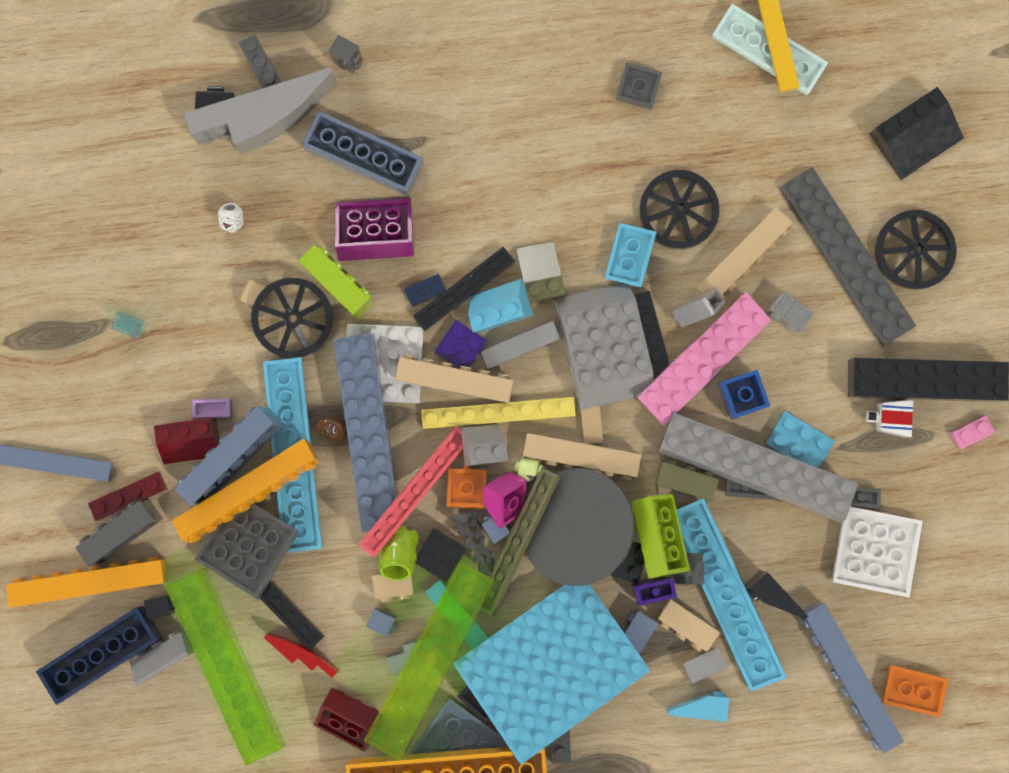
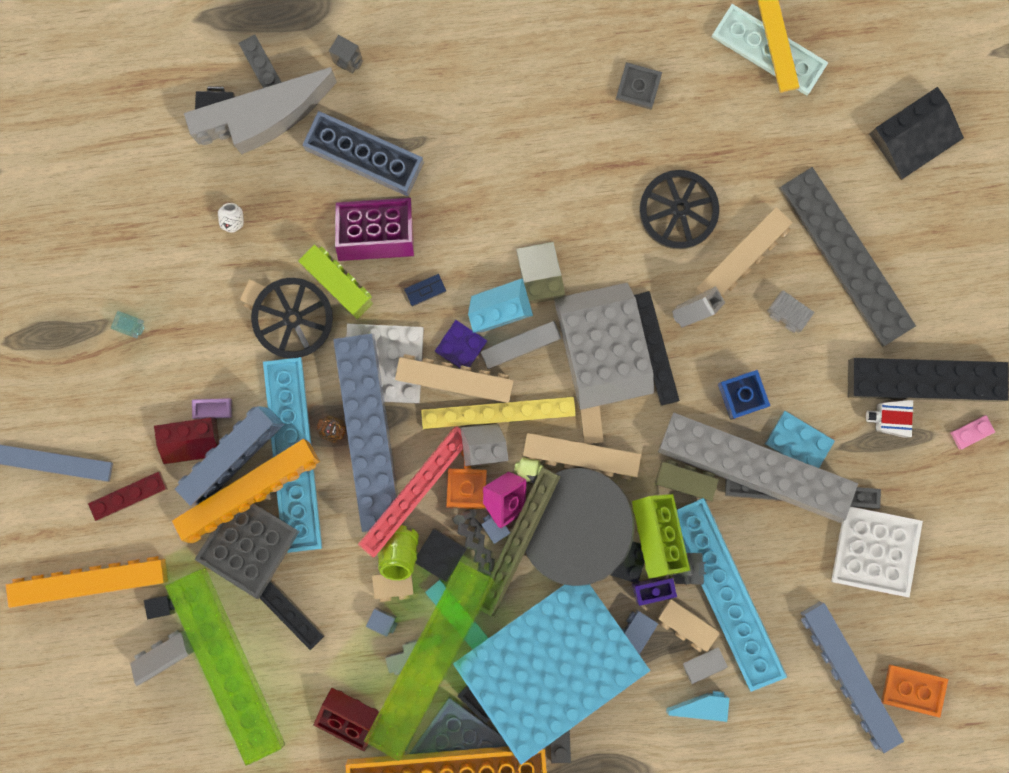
(99, 655): dark blue brick -> none
(119, 532): dark grey brick -> none
(293, 650): red slope -> none
(464, 289): black plate -> none
(630, 255): medium azure plate -> none
(704, 358): bright pink plate -> none
(765, 589): black slope -> none
(914, 253): black wheel -> none

